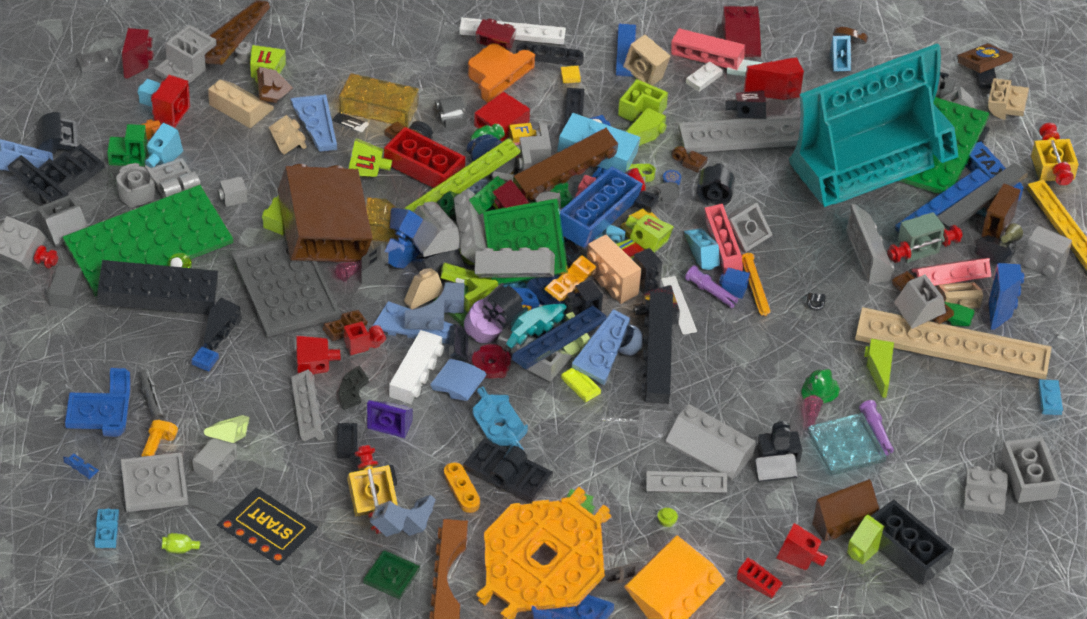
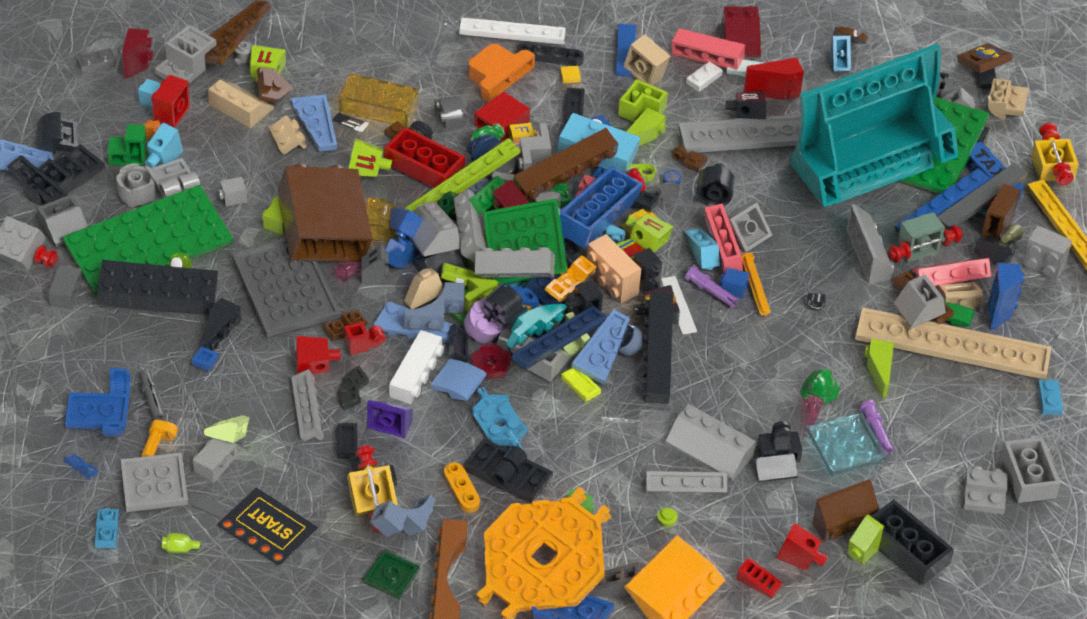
(494, 33): dark red slope -> none

